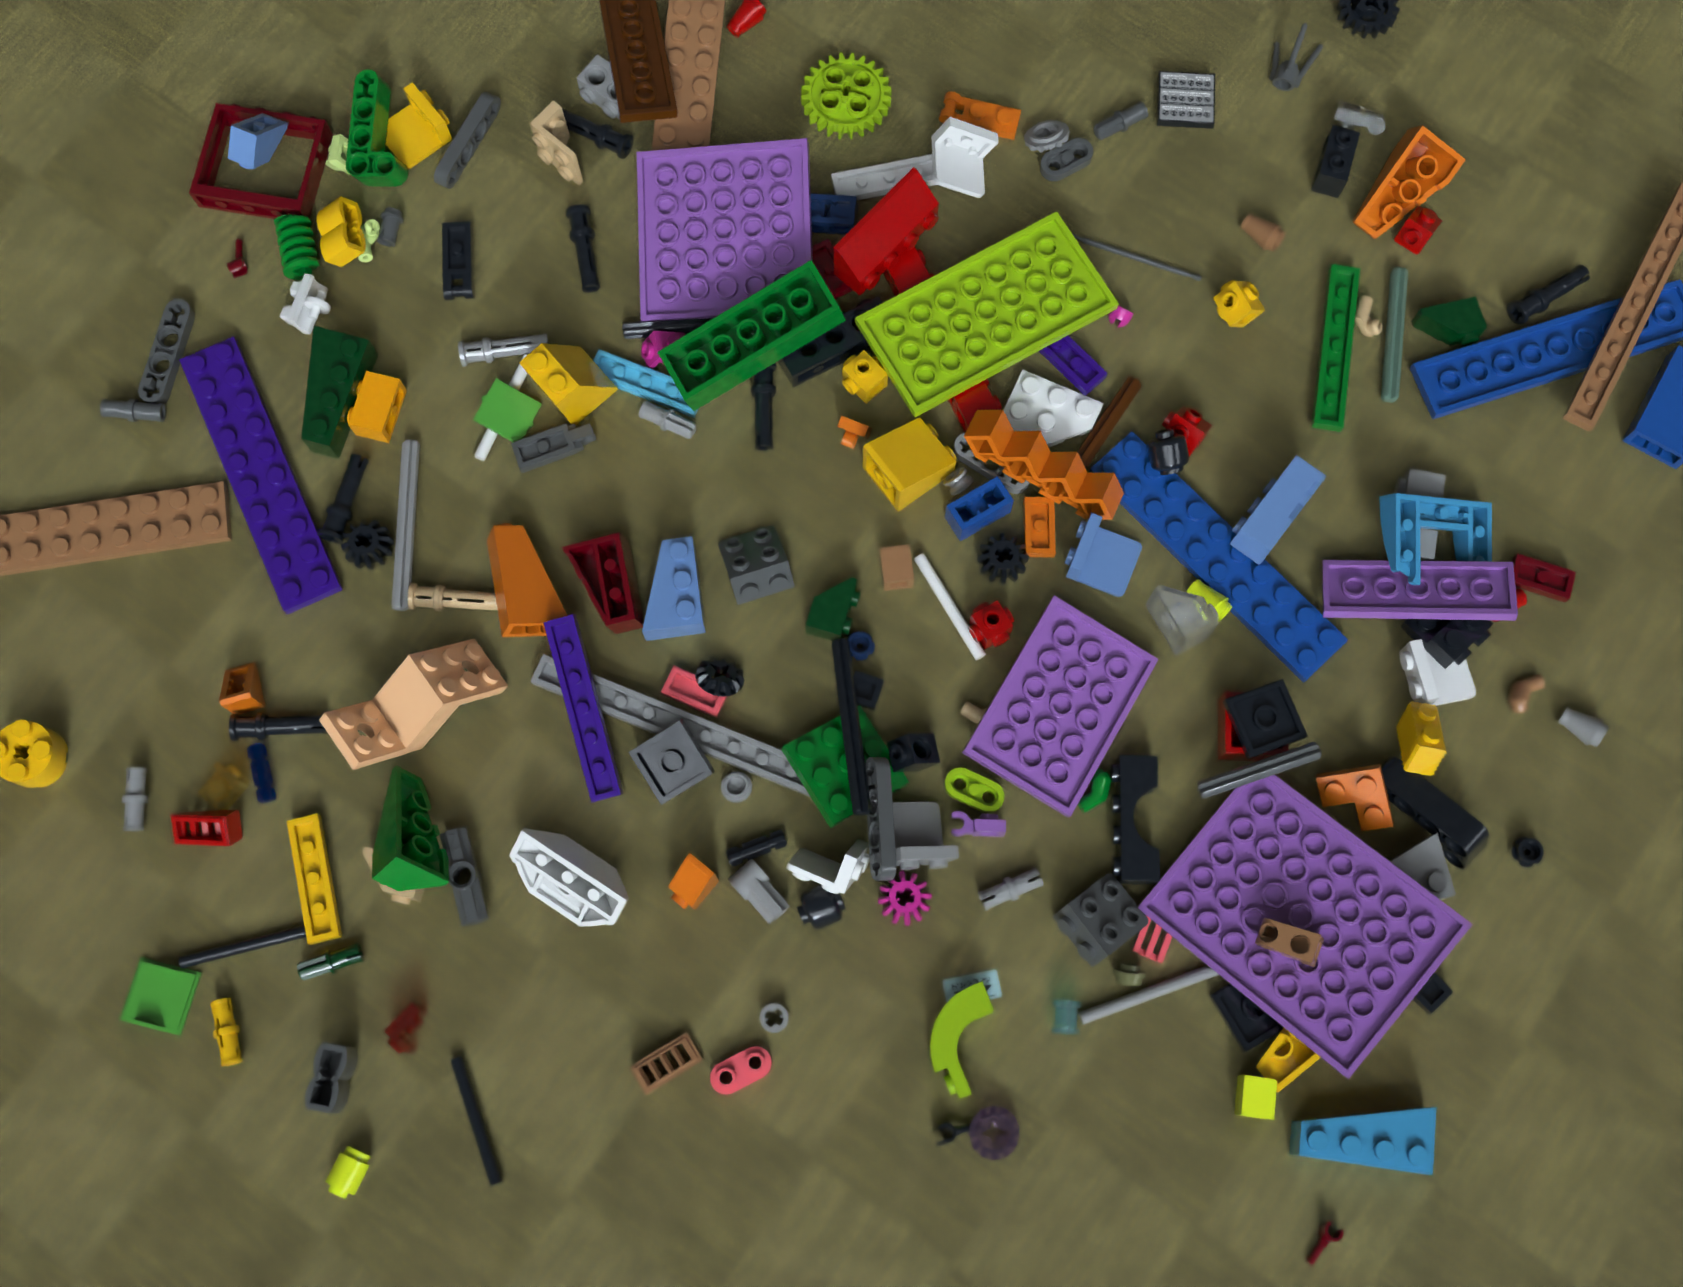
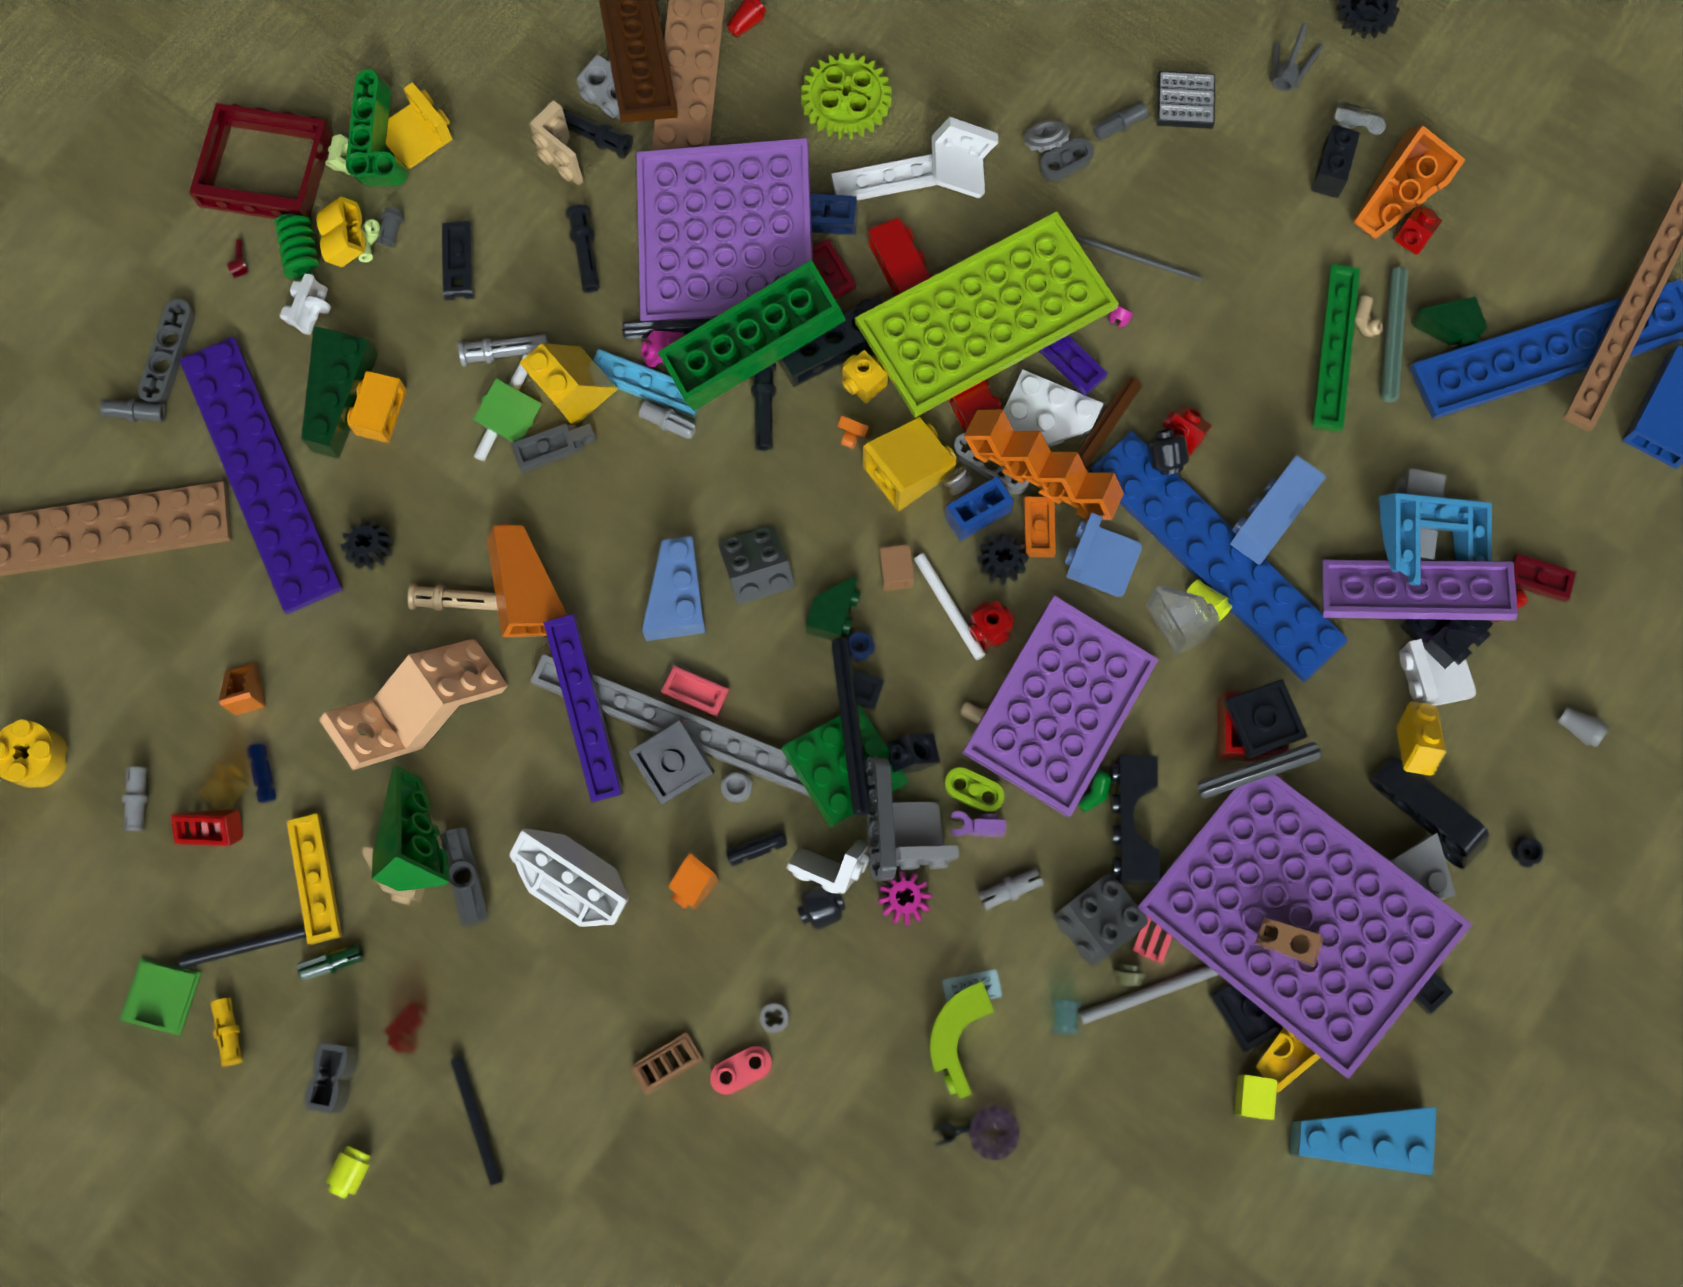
(255, 140): medium blue slope -> none
(263, 726): black pin -> none
(340, 511): black pin -> none
(405, 524): light grey axle -> none
(467, 140): dark grey beam -> none
(610, 579): dark red wedge -> none
(721, 685): black gear -> none
(754, 885): light grey piece -> none
(885, 233): red slope -> none
(982, 114): orange plate -> none
(1238, 303): yellow brick -> none
(1263, 232): medium nougat cone -> none
(1324, 1240): dark red hand -> none
(1359, 786): orange plate -> none
(1520, 692): medium nougat arm -> none
(1538, 299): black pin -> none

